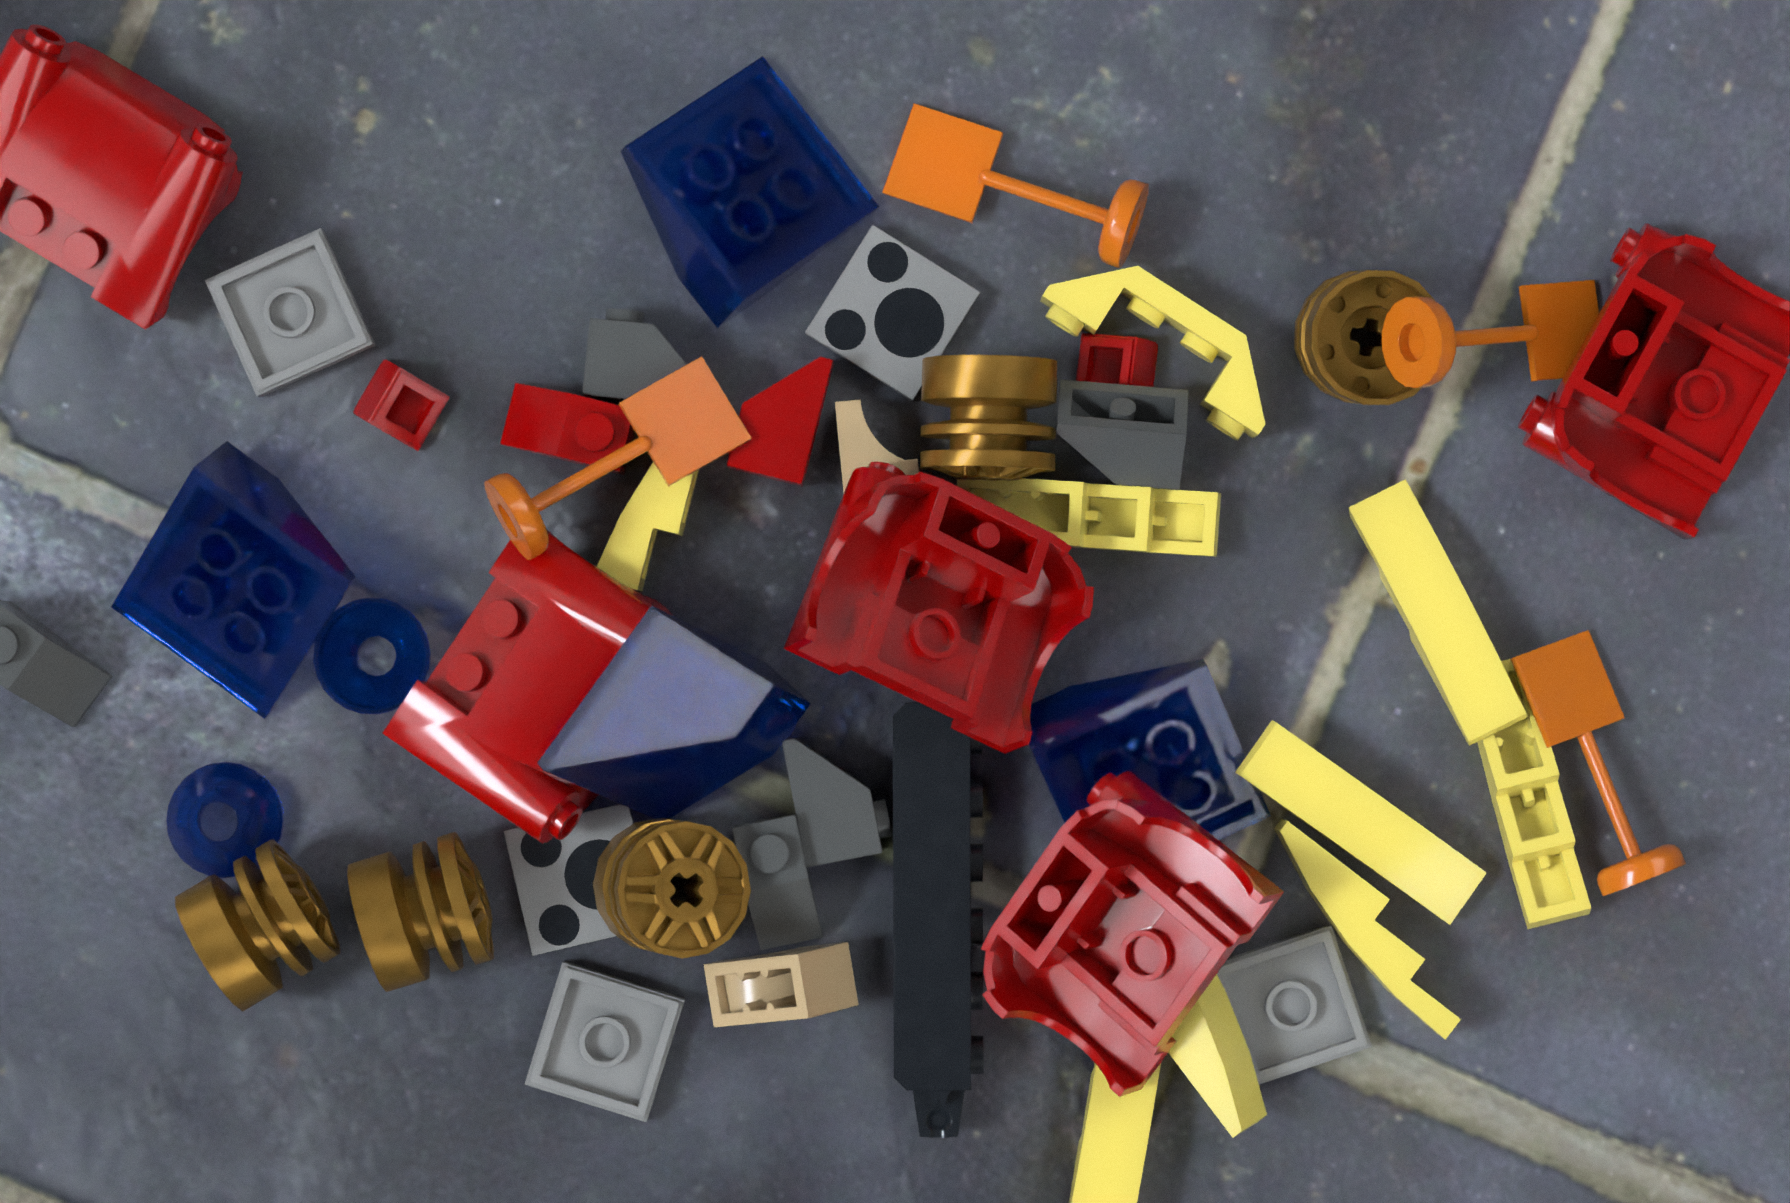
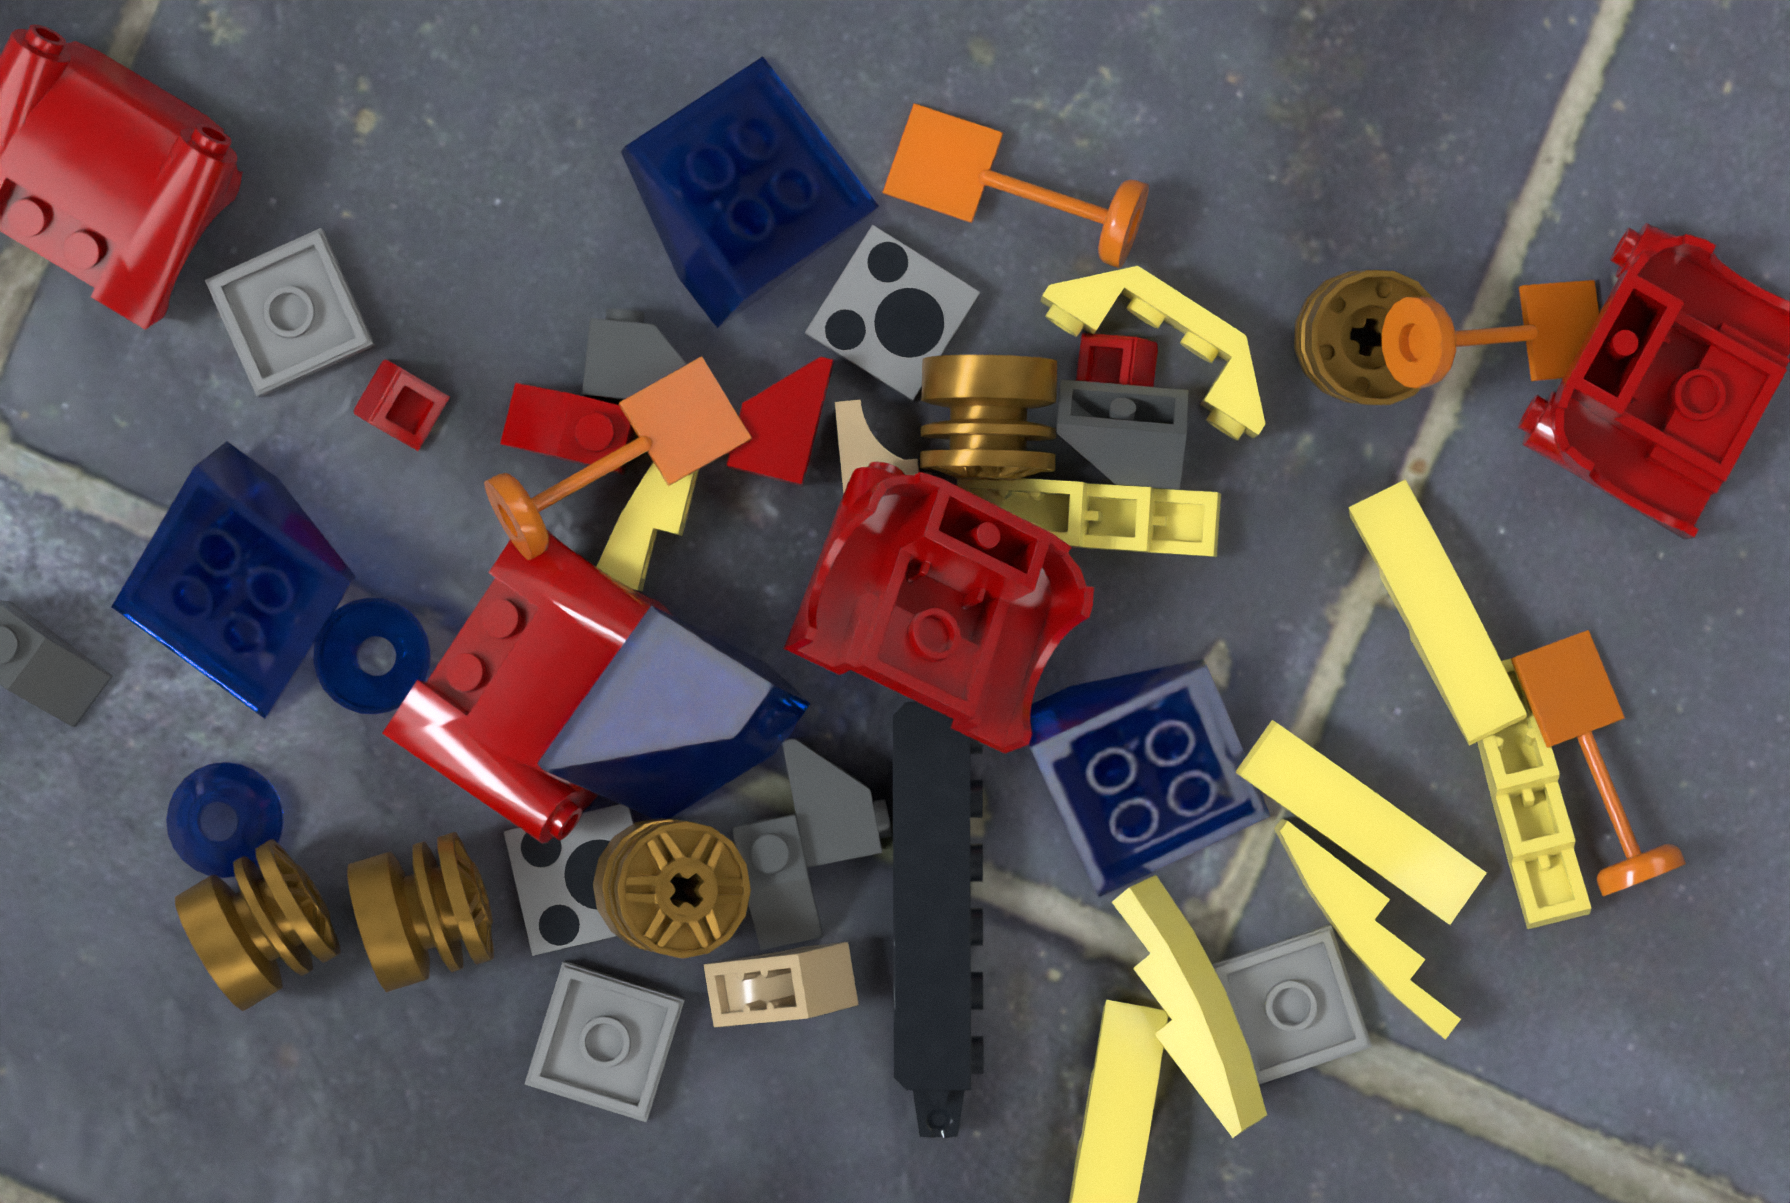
(1122, 928): red piece -> none

